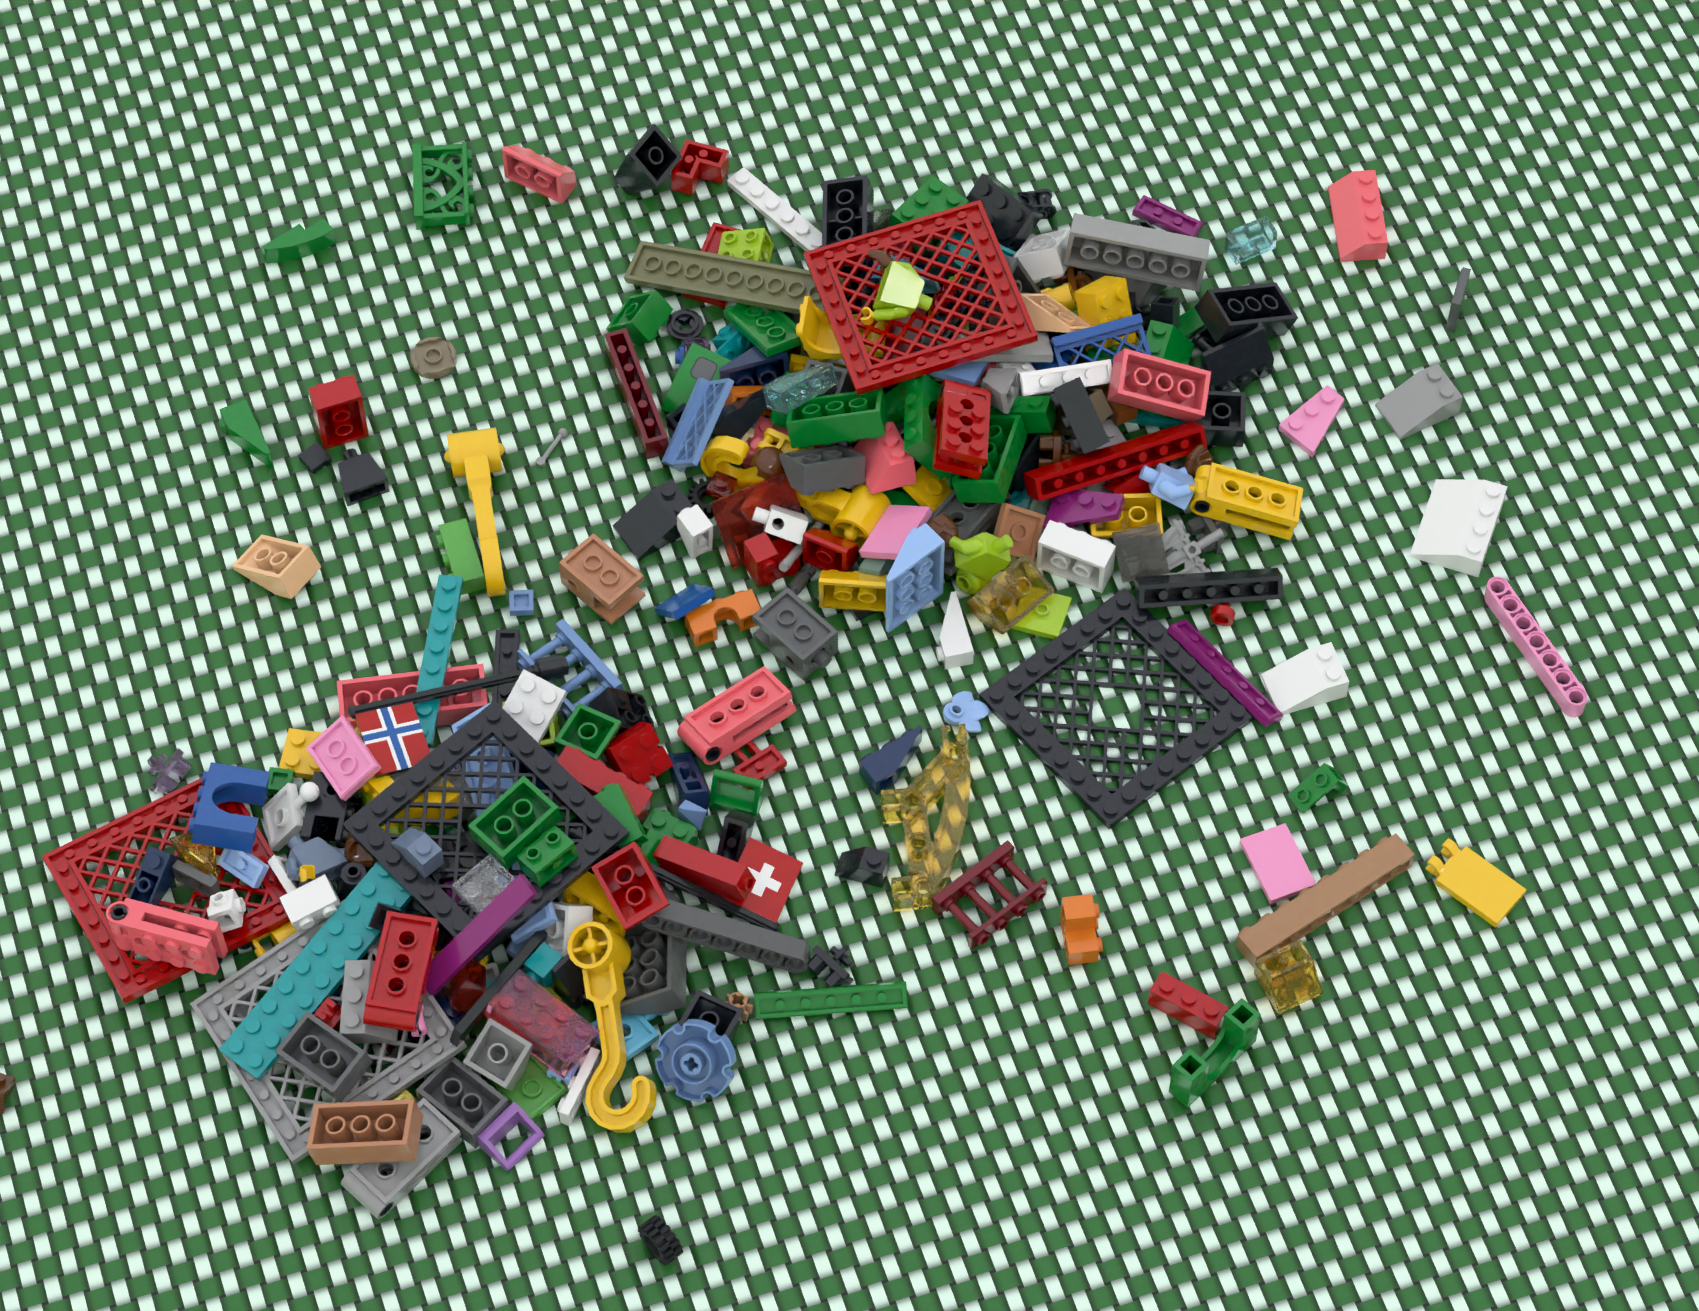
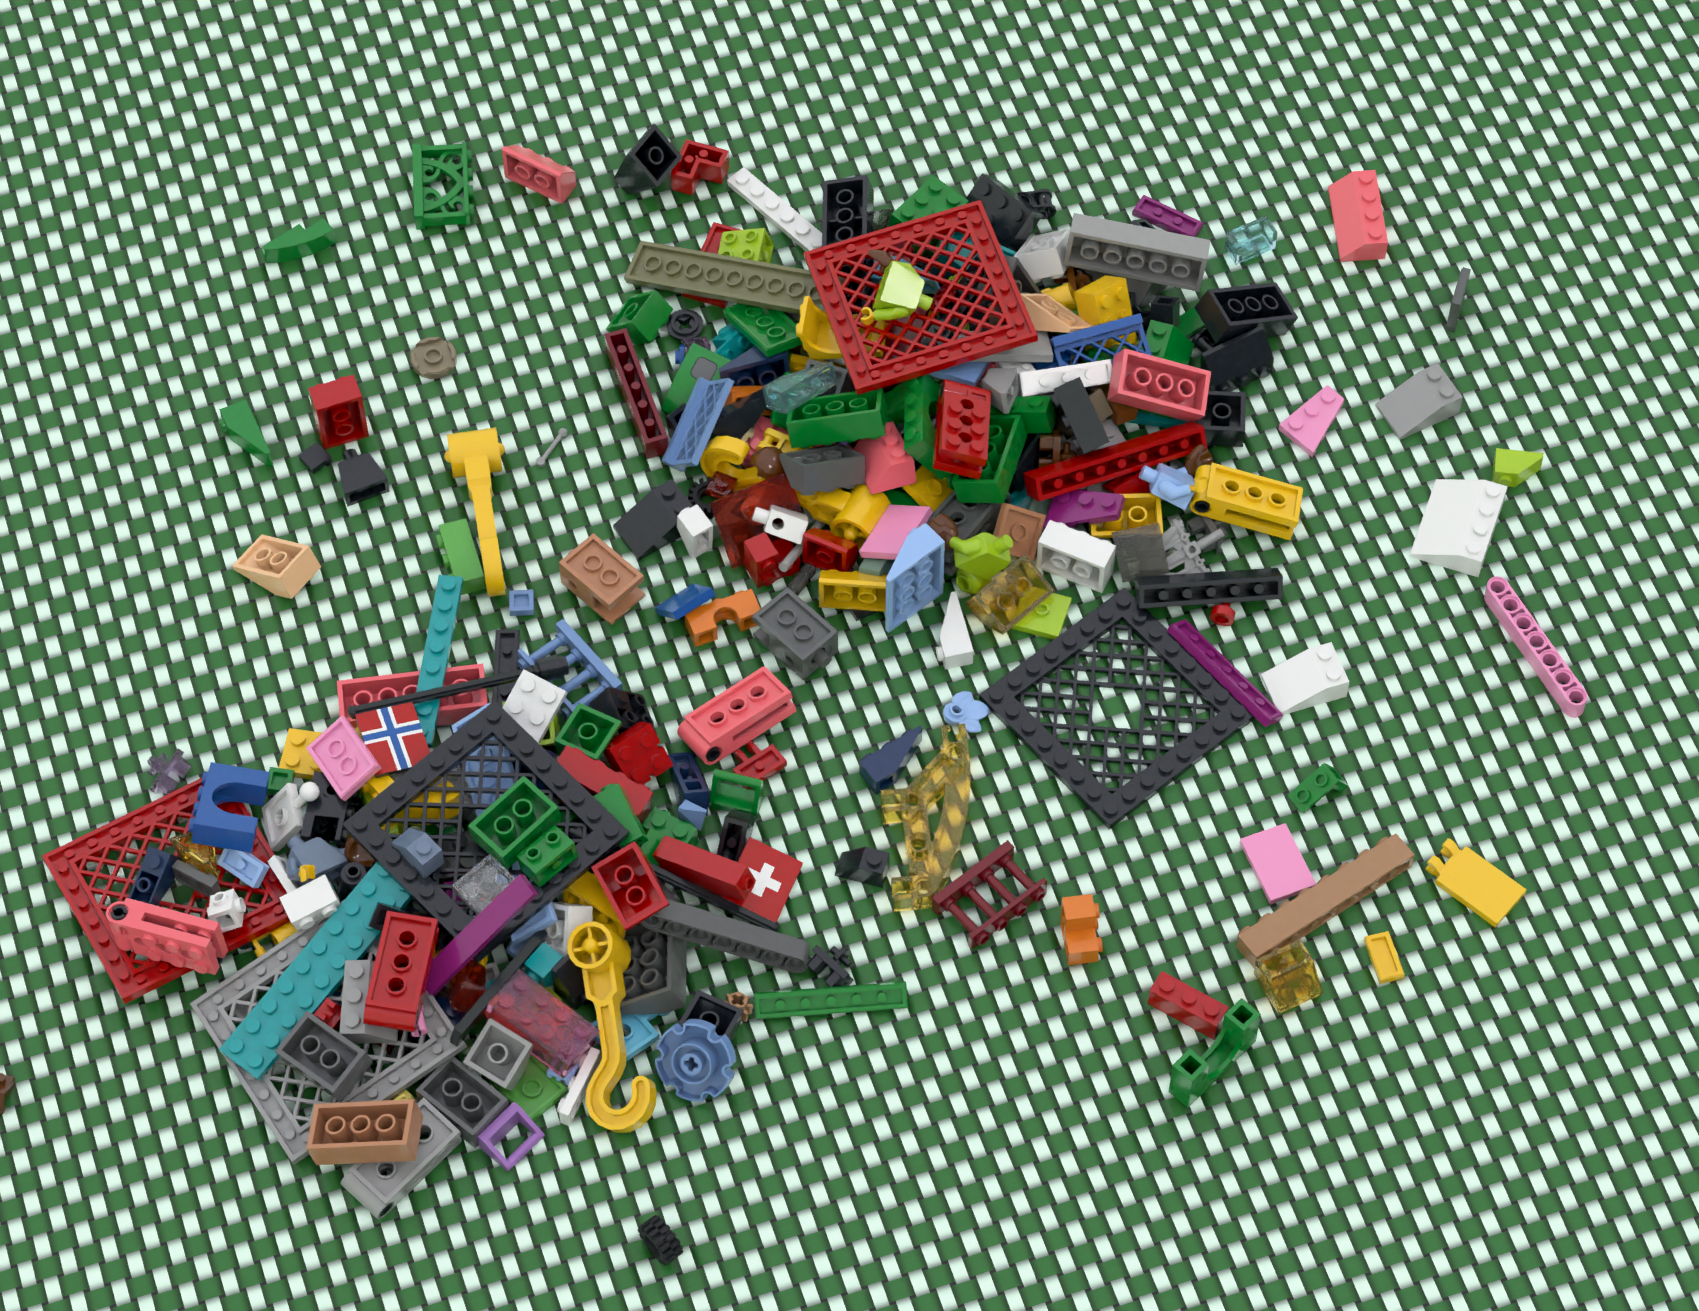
(1384, 957): none -> yellow tile
(1515, 466): none -> lime slope

